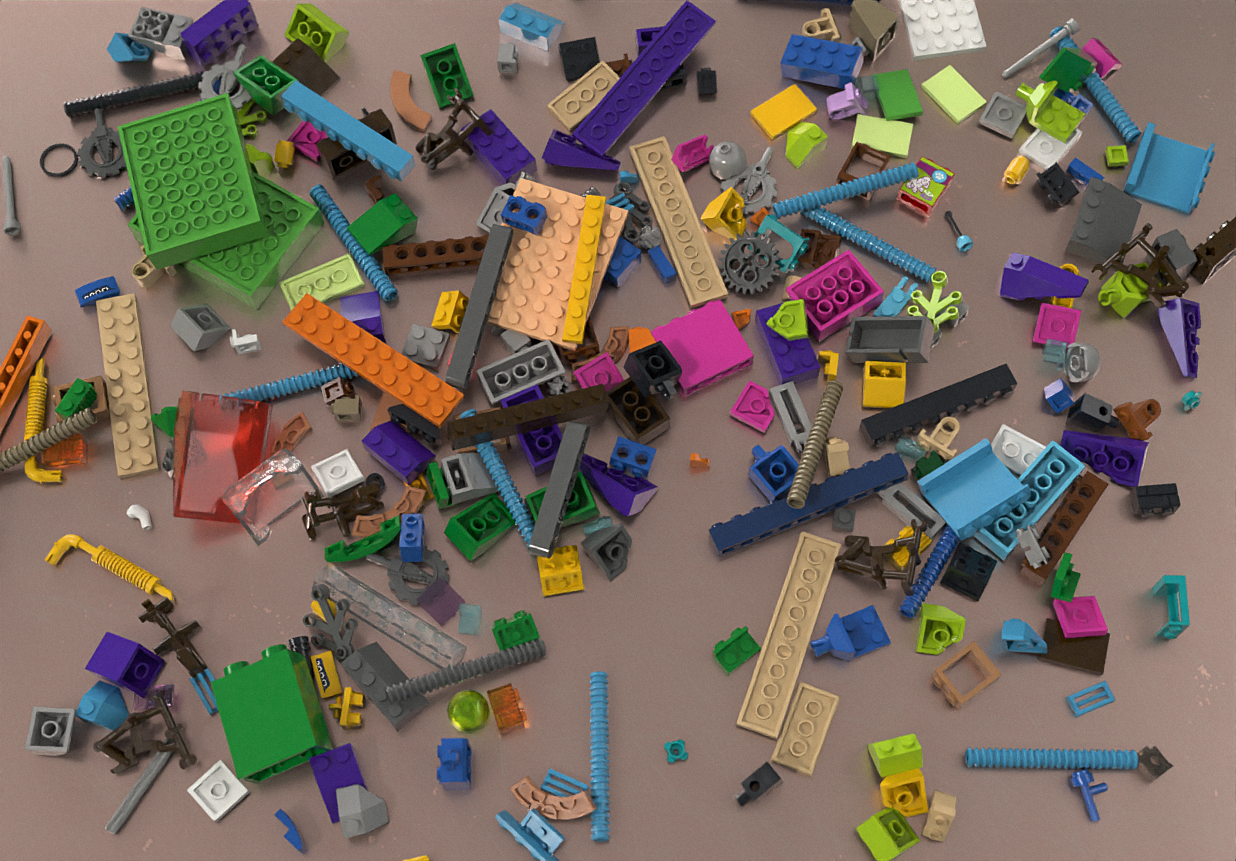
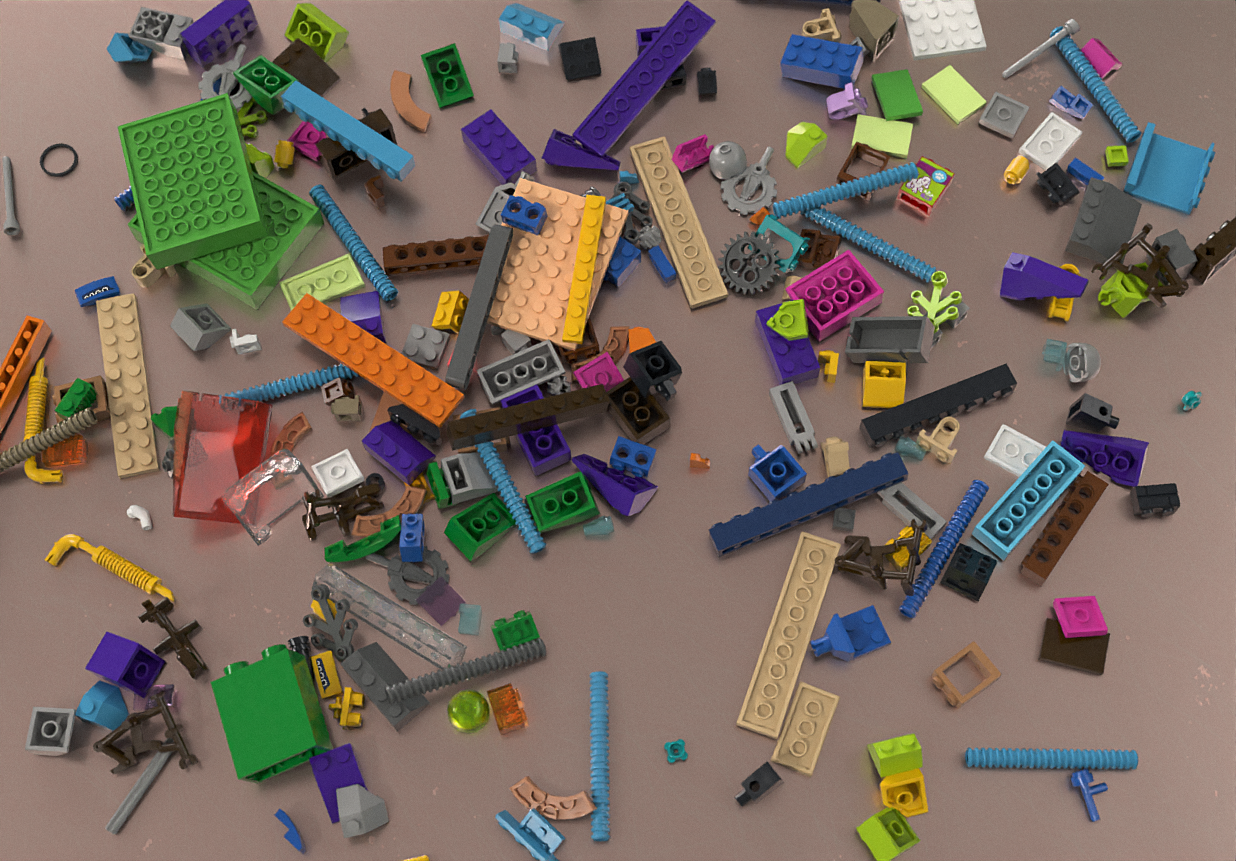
(103, 140): dark grey bar -> none
(134, 94): black piece -> none
(200, 677): dark azure tile -> none
(218, 791): white plate -> none
(383, 224): green slope -> none
(453, 140): dark brown piece -> none
(456, 763): blue hinge -> none
(551, 772): dark azure tile -> none
(559, 489): dark grey beam -> none
(561, 572): yellow bracket -> none
(583, 96): tan tile -> none
(609, 549): dark grey slope -> none
(620, 66): reddish brown bracket -> none
(704, 346): dark pink panel -> none
(725, 214): yellow slope -> none
(735, 650): green bracket -> none
(741, 318): orange tile -> none
(754, 407): dark pink plate -> none
(783, 111): yellow tile -> none
(815, 445): dark tan piece -> none
(868, 87): clear light blue panel -> none
(896, 300): medium azure hinge -> none
(926, 465): dark green brick -> none
(938, 628): lime slope -> none
(940, 815): tan pin -> none
(963, 242): medium azure hinge -> none
(973, 490): dark azure panel -> none
(1020, 637): dark azure slope -> none
(1036, 553): light grey hinge -> none
(1050, 112): lime plate -> none
(1056, 324): dark pink plate -> none
(1059, 395): blue panel -> none
(1065, 580): green bracket -> none
(1069, 69): green slope -> none
(1074, 706): dark azure tile -> none
(1138, 417): dark orange pin -> none
(1151, 770): clear smoke brick -> none
(1169, 586): teal panel -> none
(1180, 322): dark purple wedge -> none

